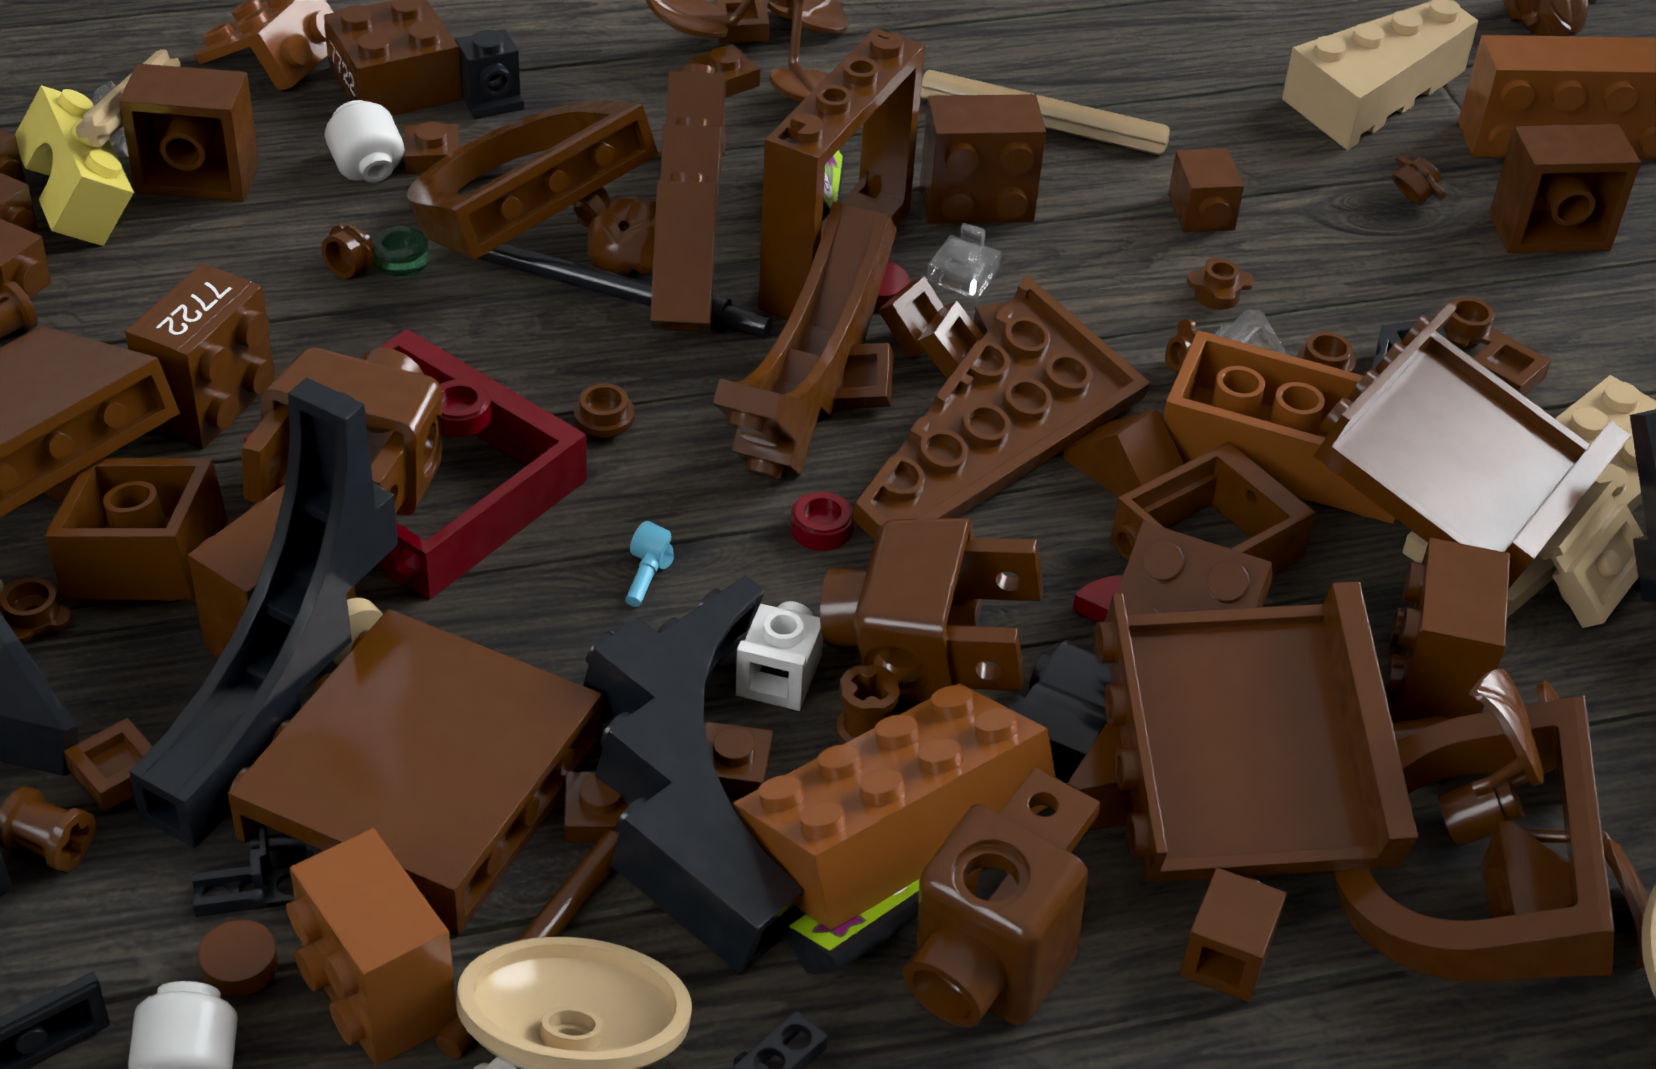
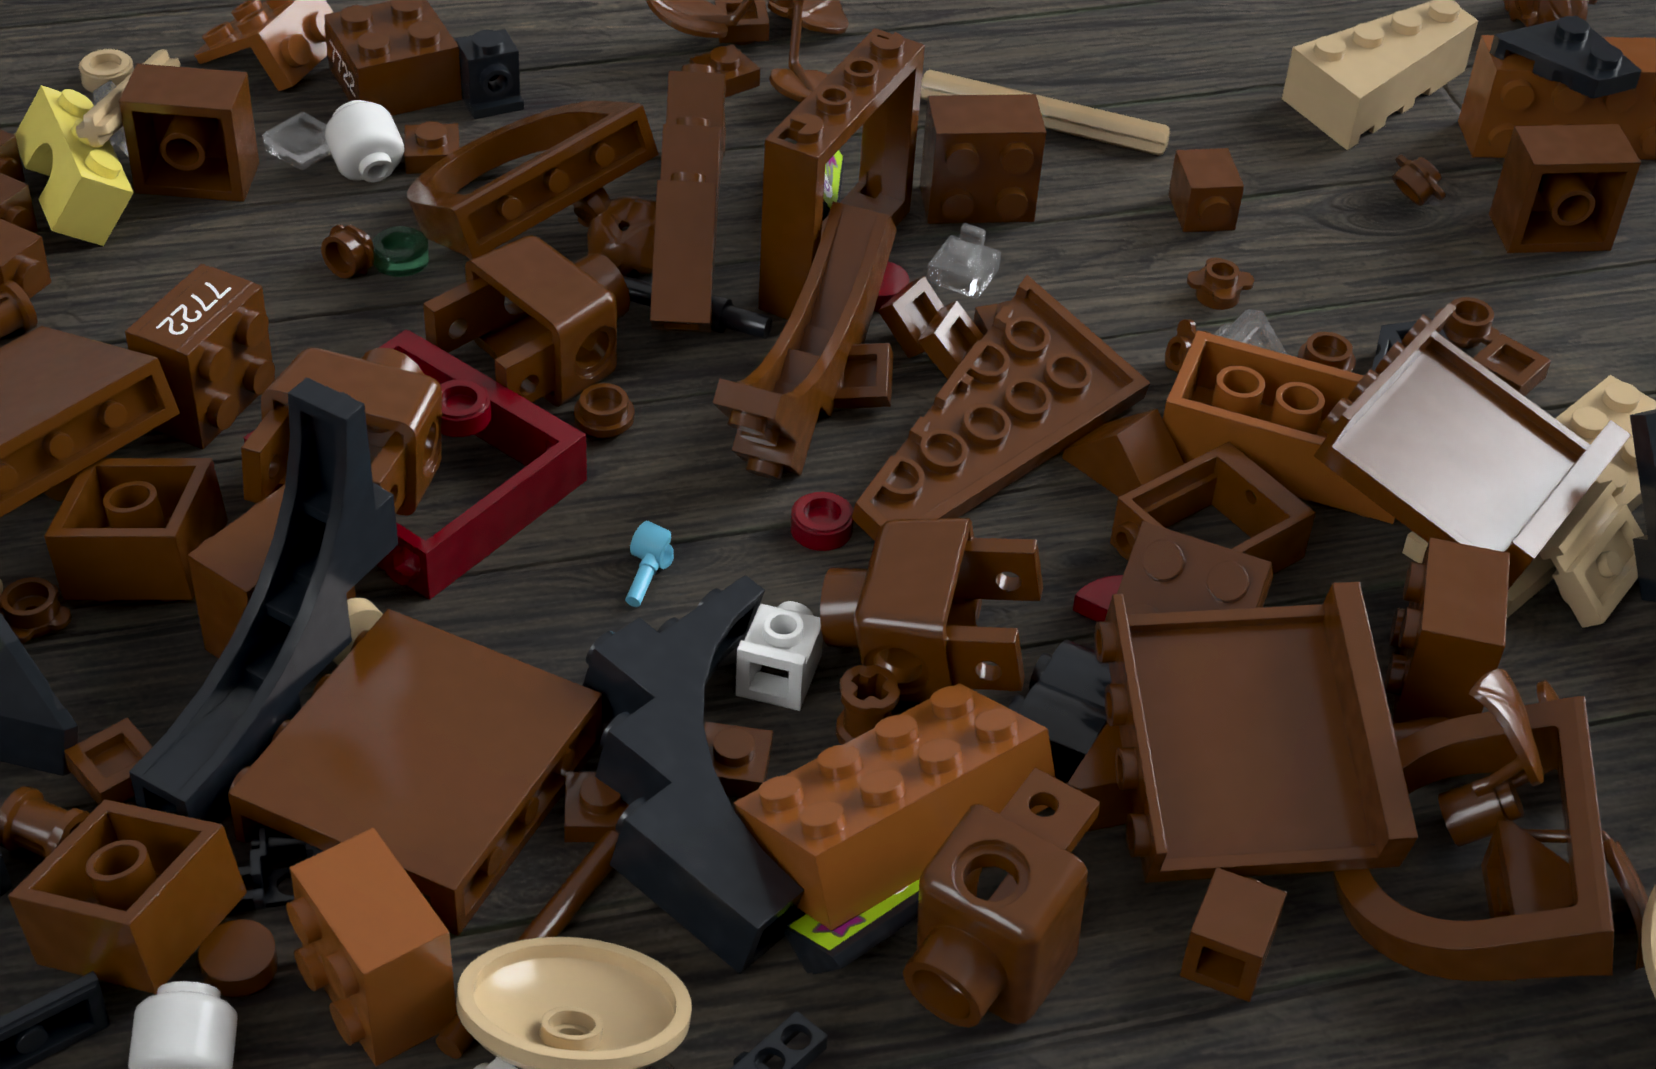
(104, 66): none -> tan tile
(128, 895): none -> reddish brown brick
(298, 141): none -> clear tile
(556, 330): none -> reddish brown piece
(1571, 55): none -> black wing

